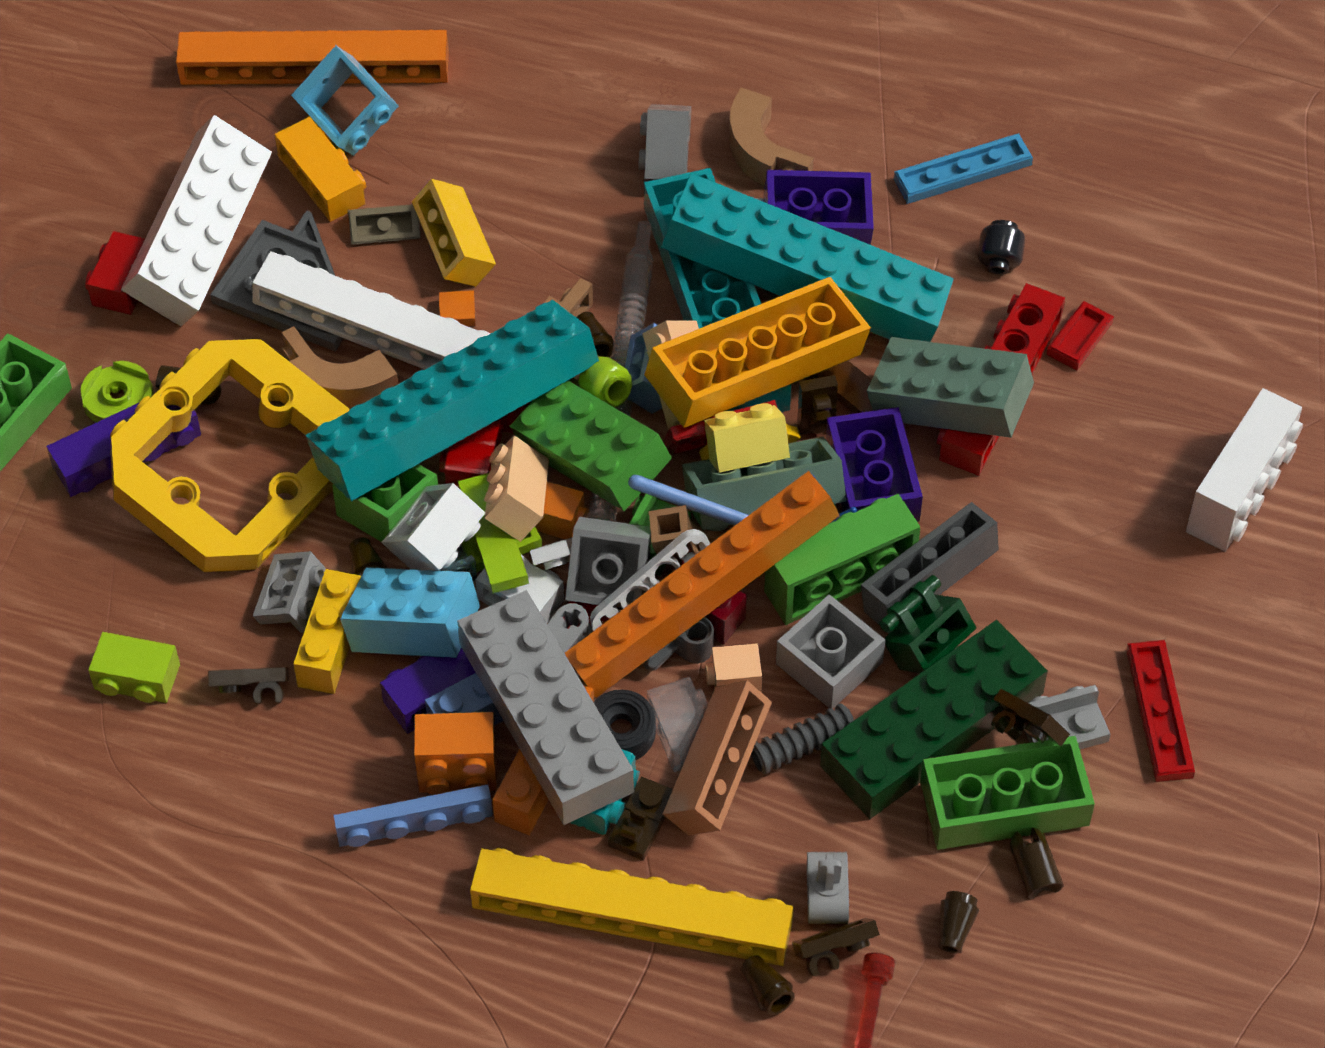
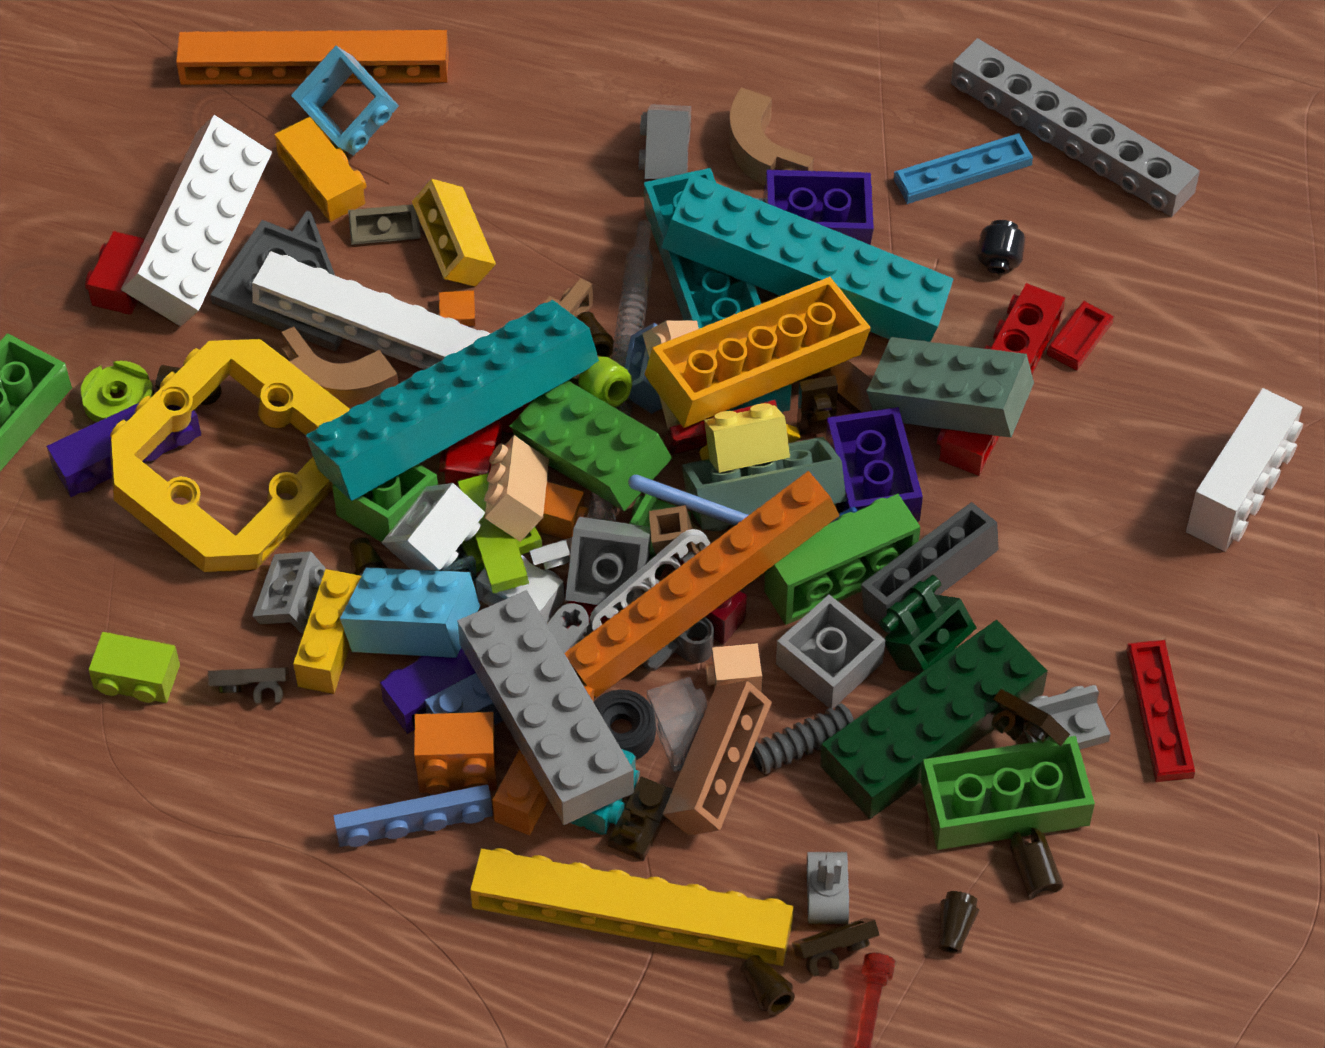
(1075, 127): none -> light grey brick

